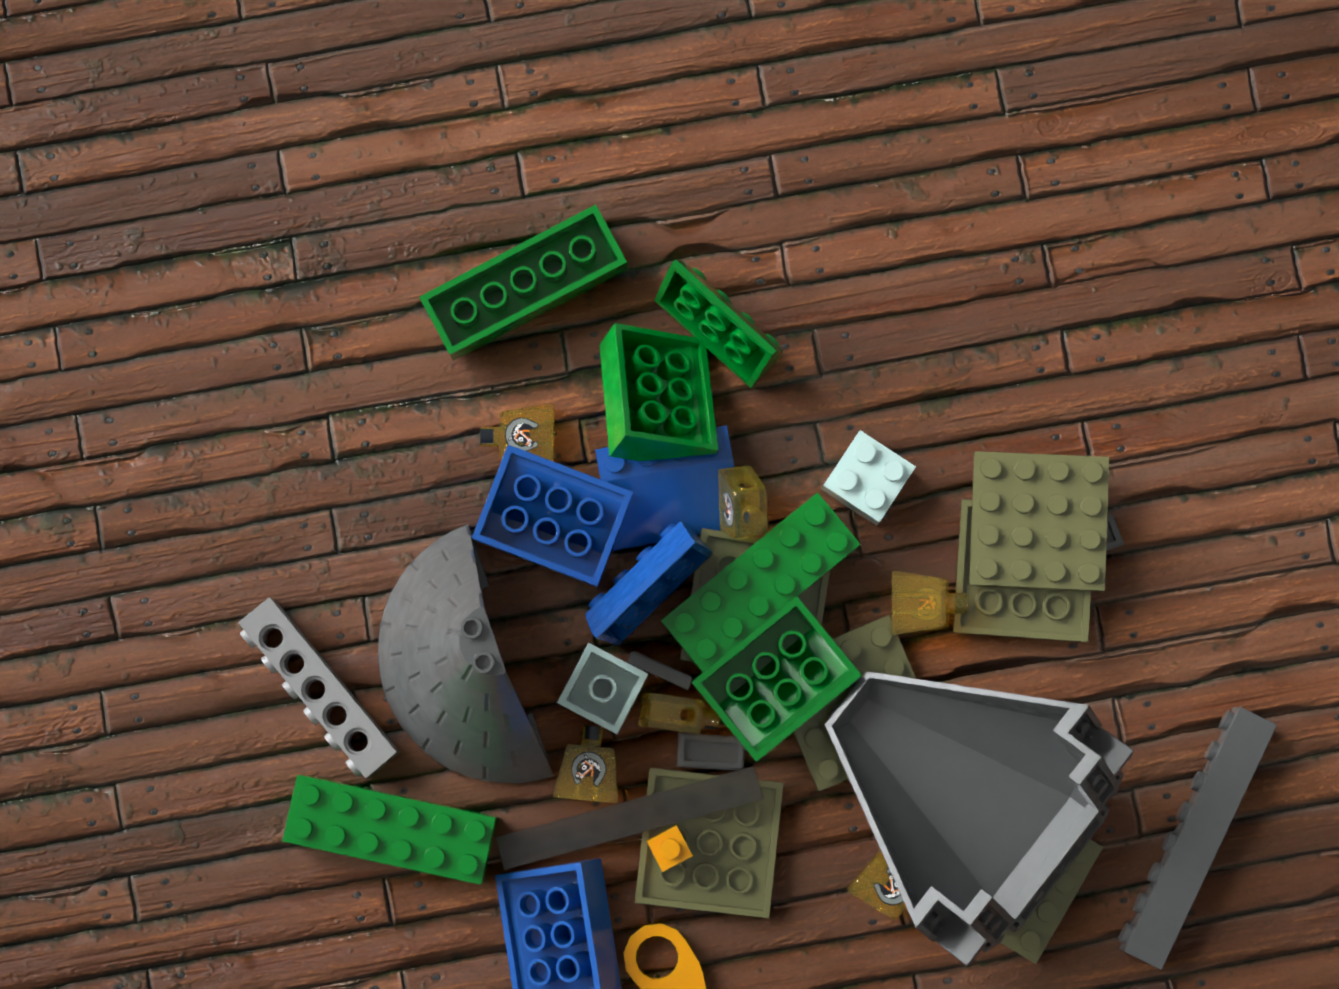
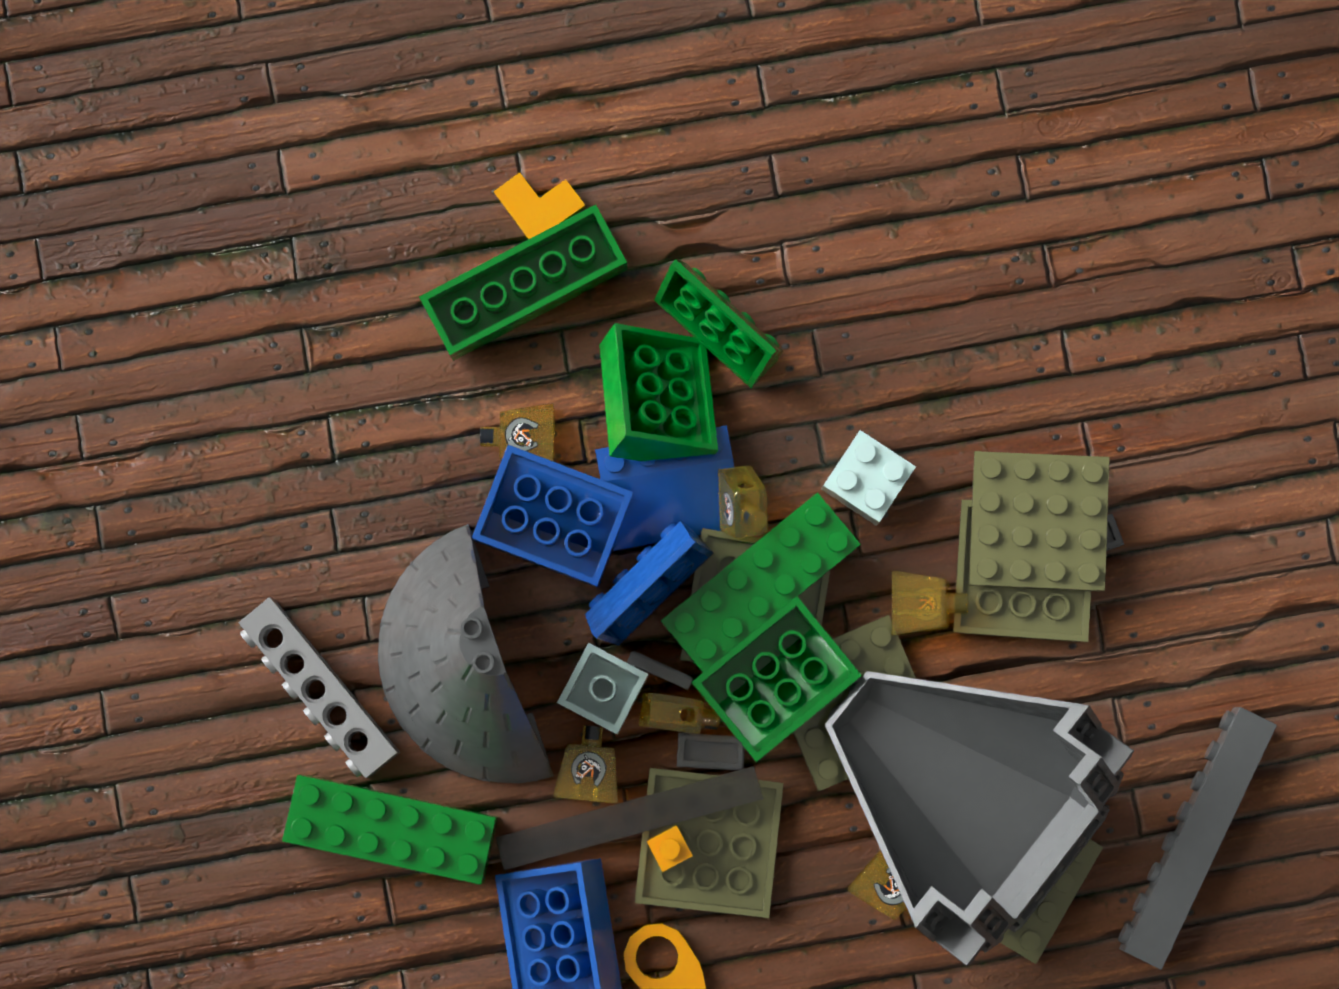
(535, 213): none -> light orange tile

